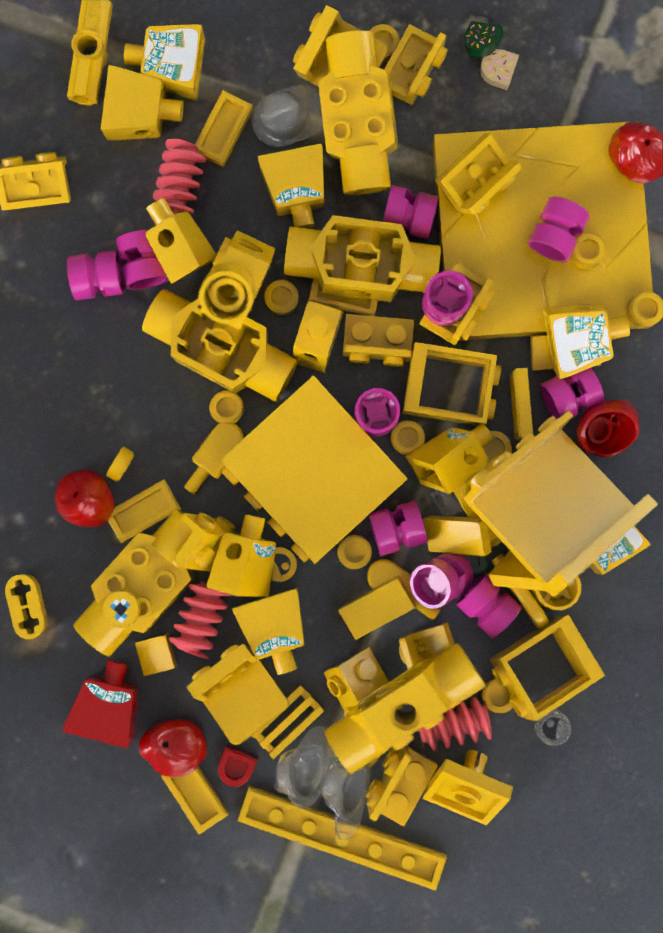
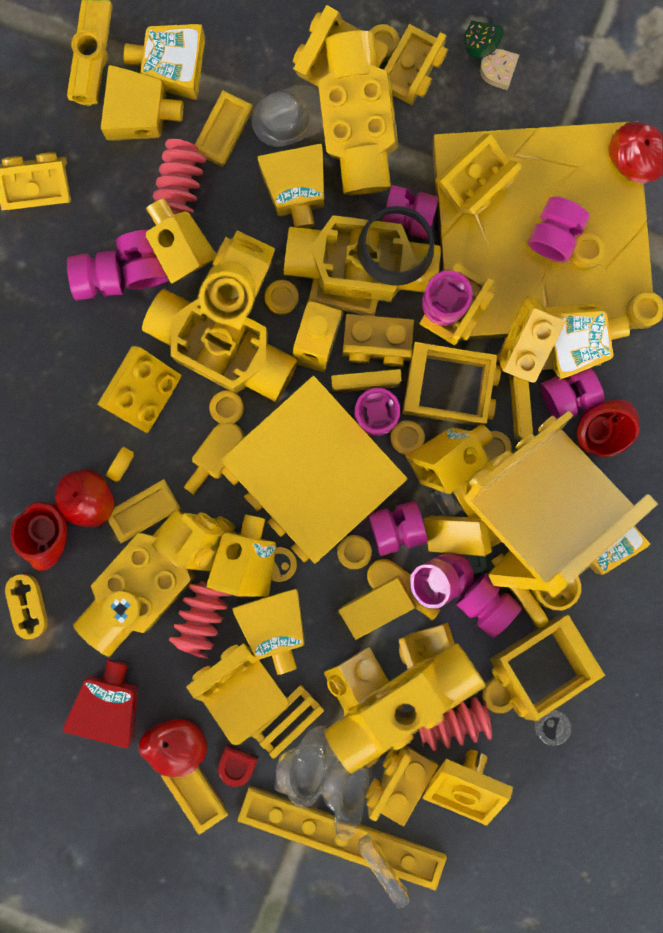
(39, 527): none -> red hair
(140, 389): none -> yellow bracket
(156, 654): yellow slope -> none
(366, 381): none -> yellow tile
(383, 871): none -> clear tile
(385, 276): none -> black tyre
(530, 340): none -> yellow bracket

